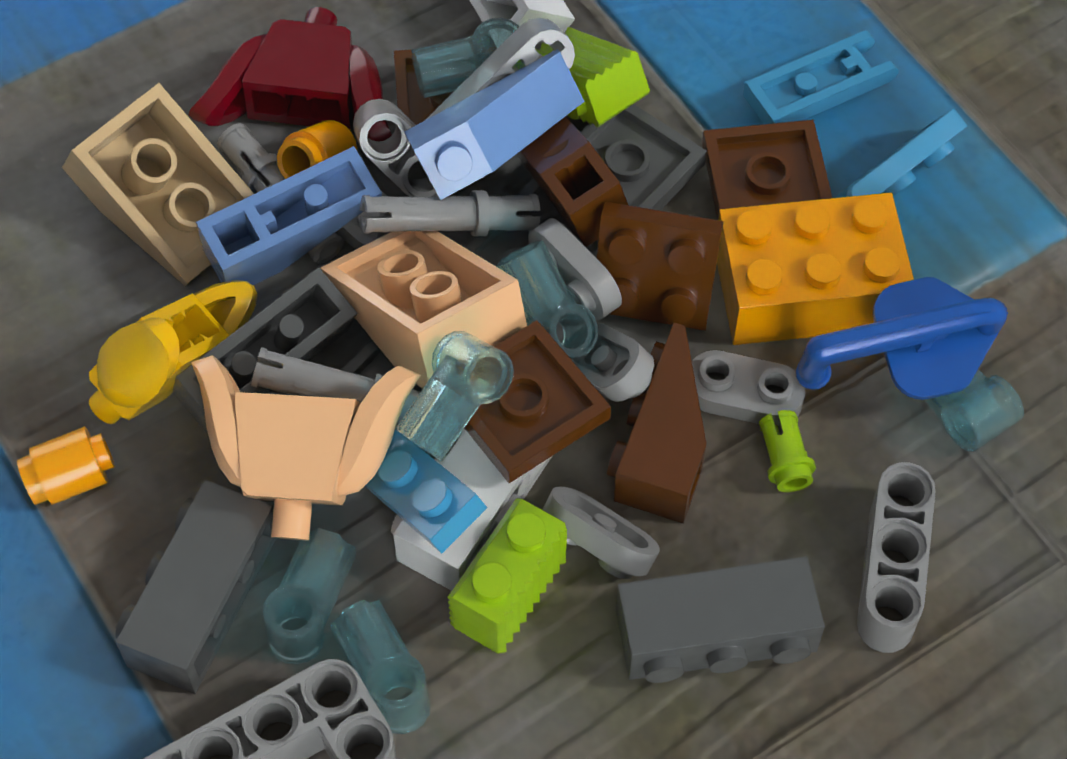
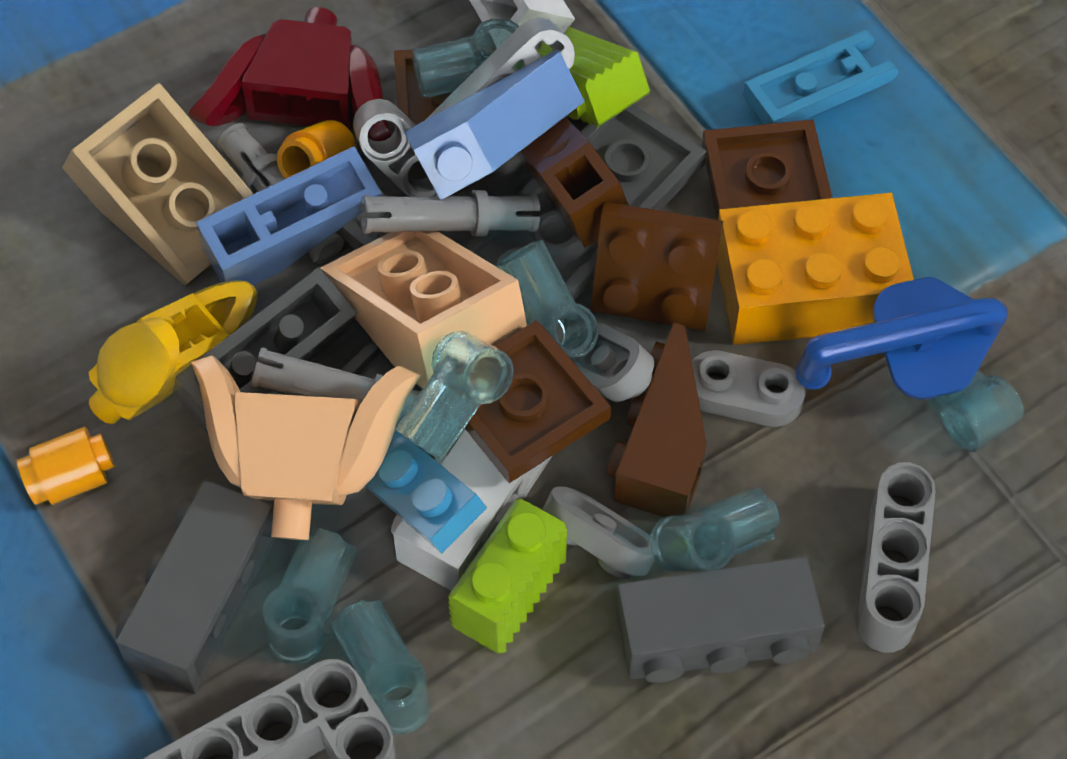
(581, 271): light grey plate -> none
(715, 532): none -> clear light blue piece
(789, 461): lime pin -> none
(895, 172): dark azure hinge -> none

